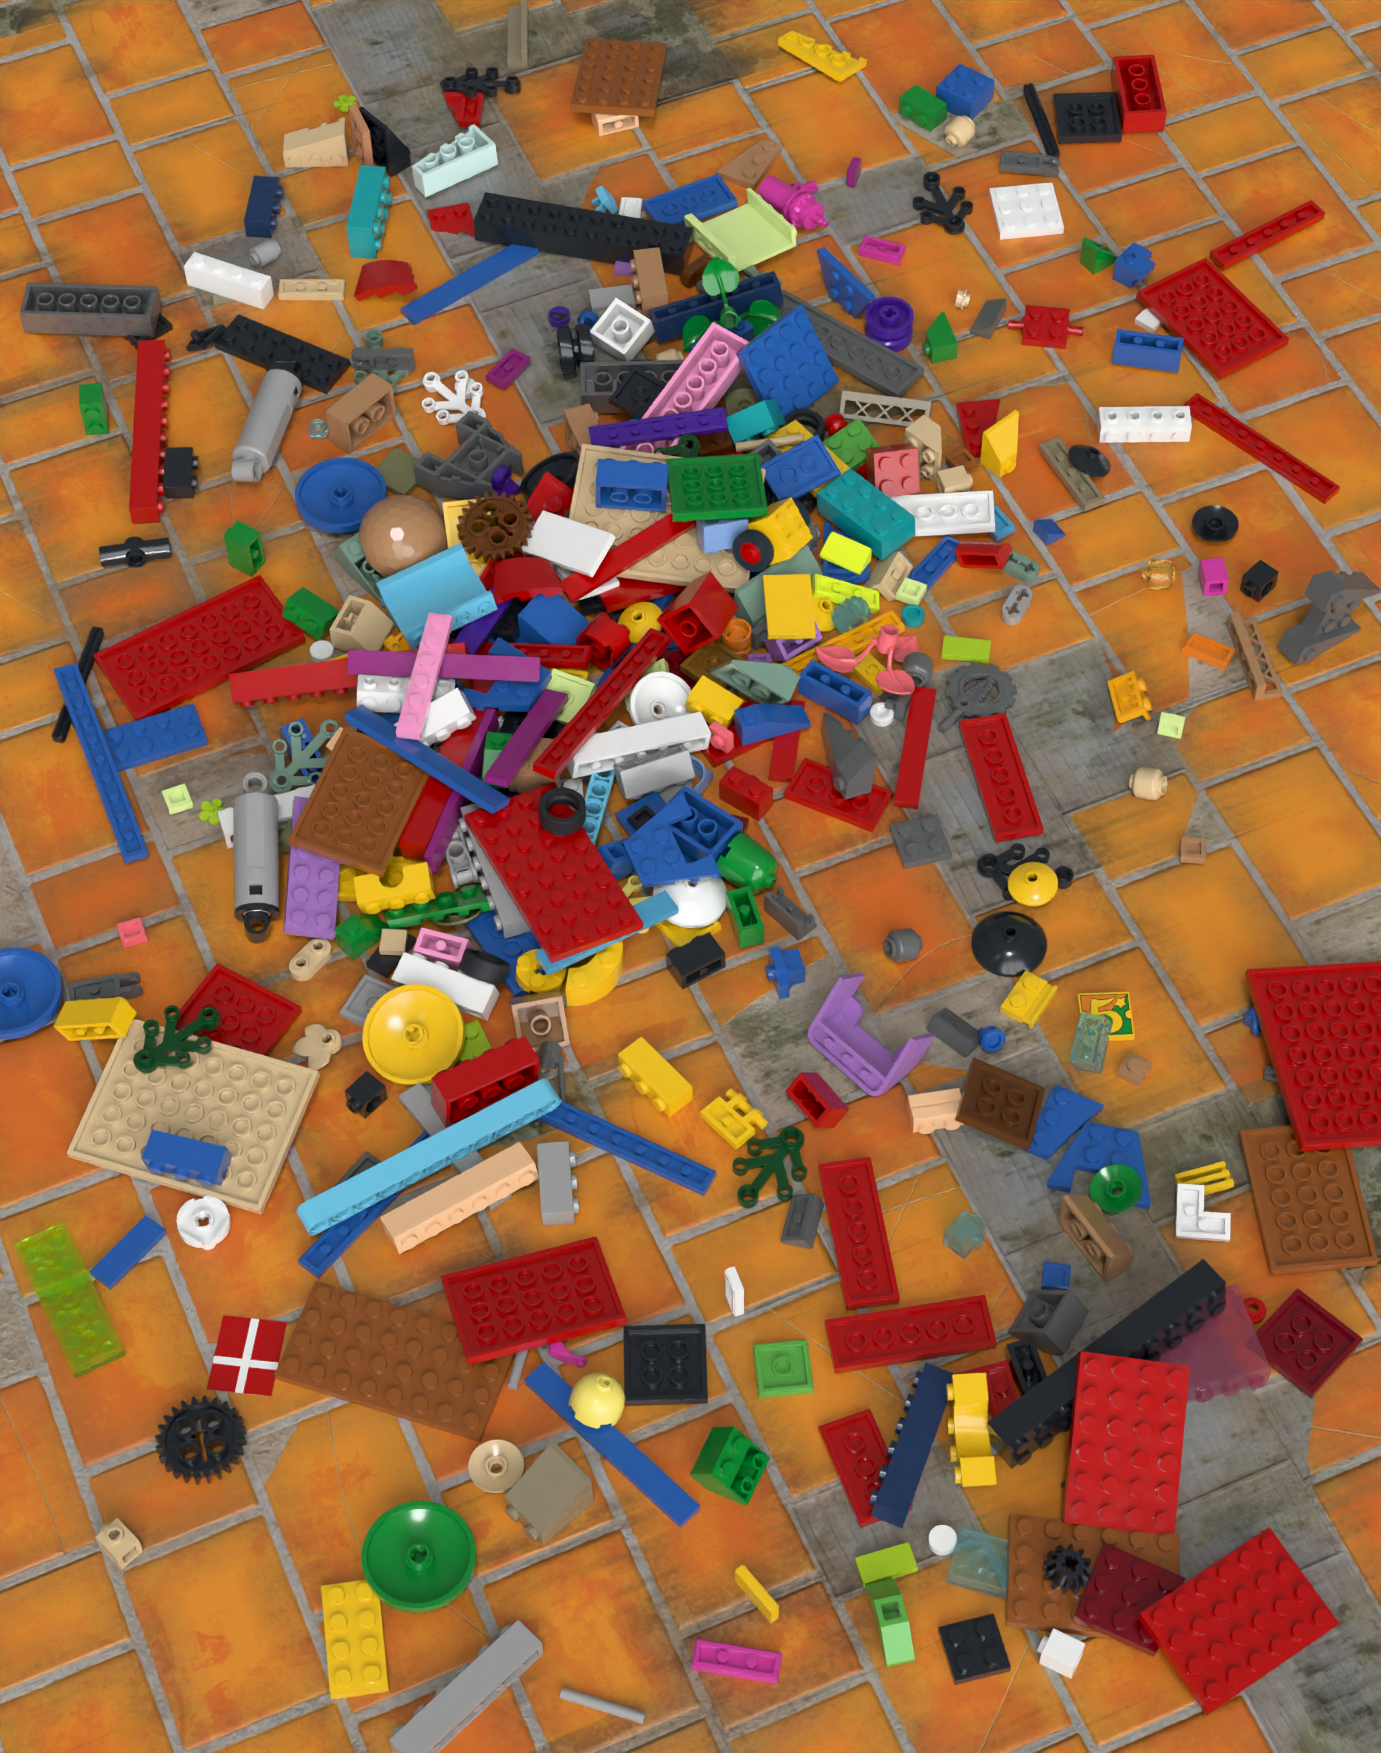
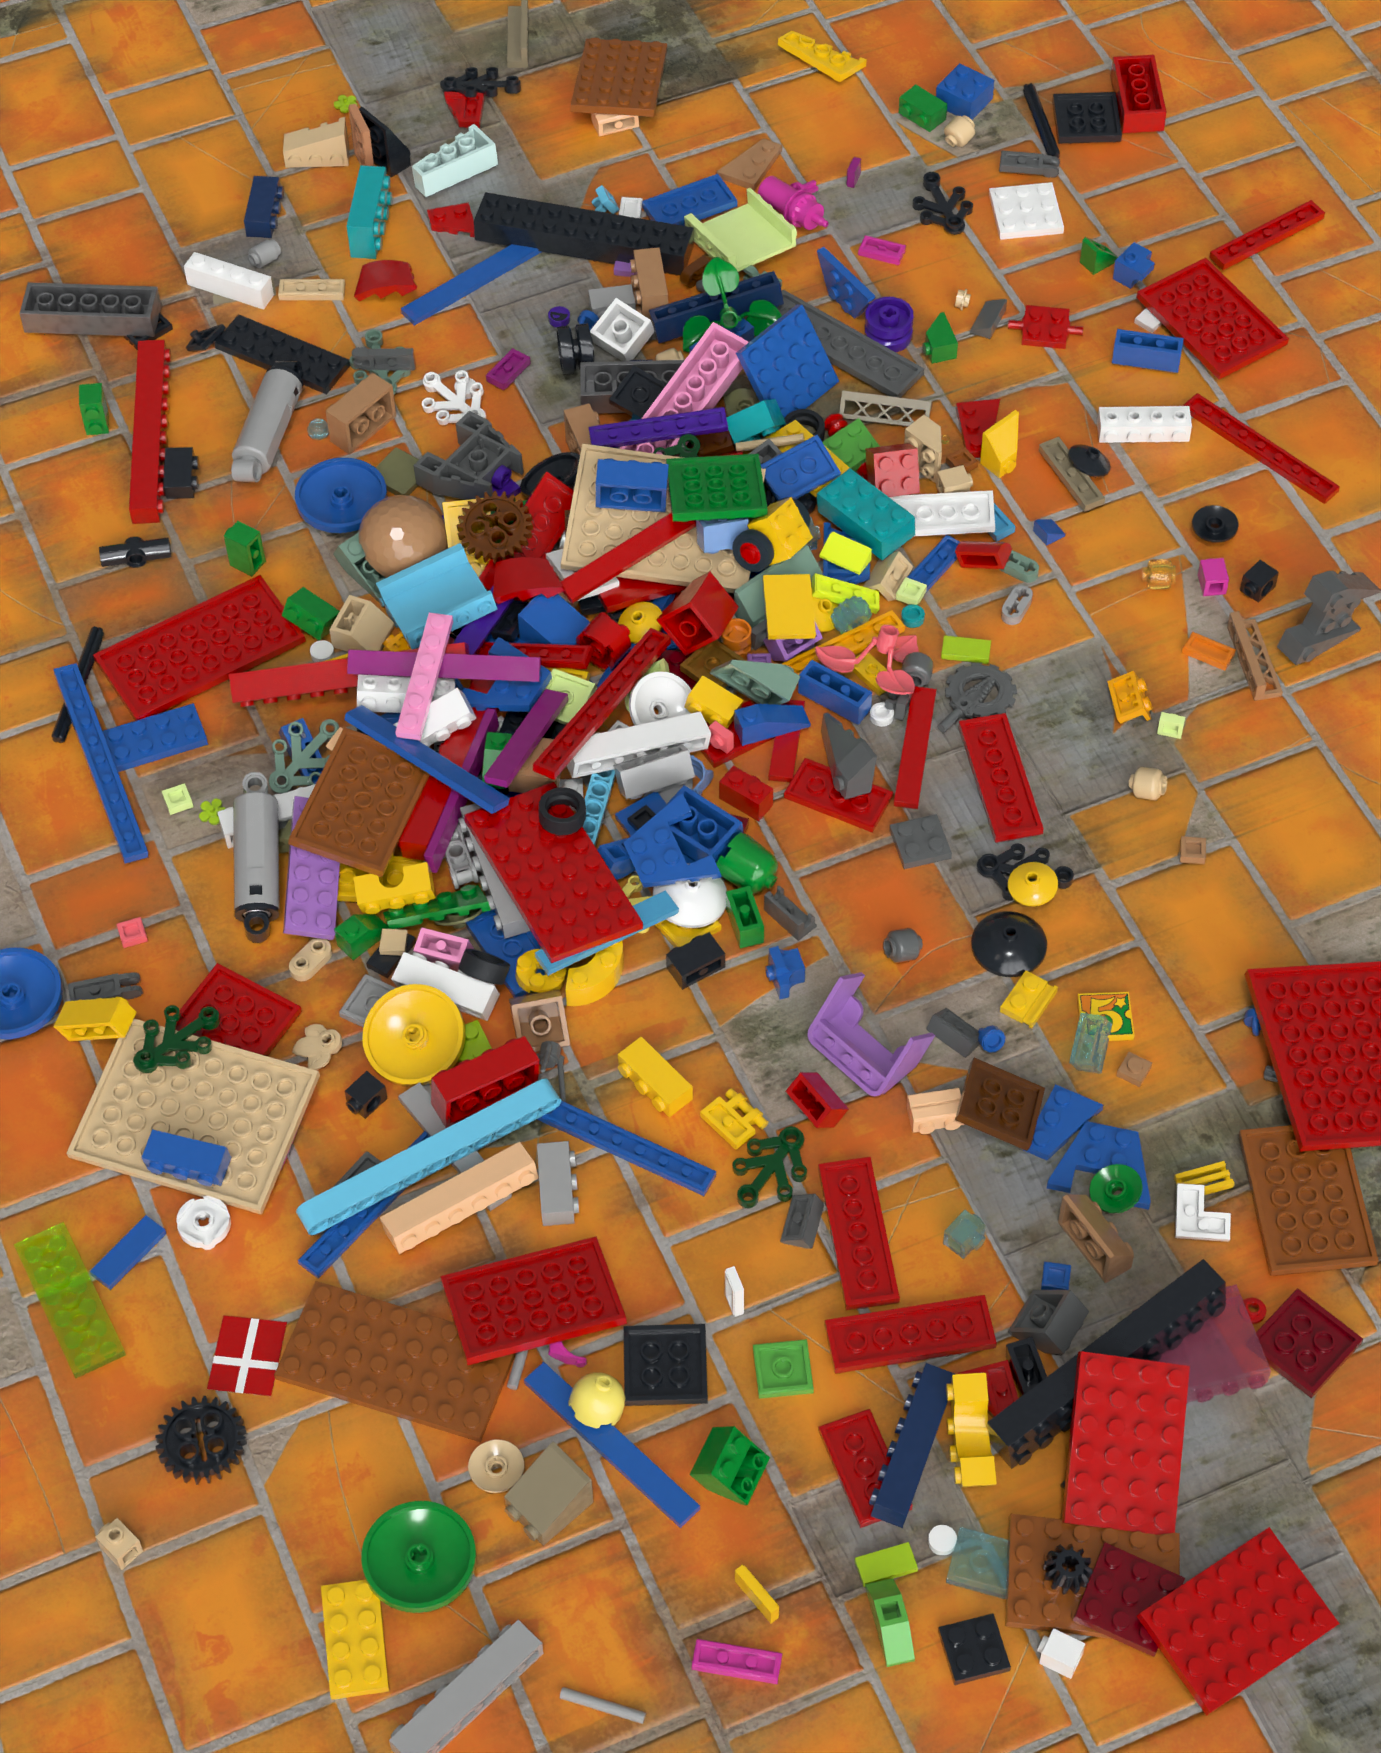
(568, 543): white tile -> none

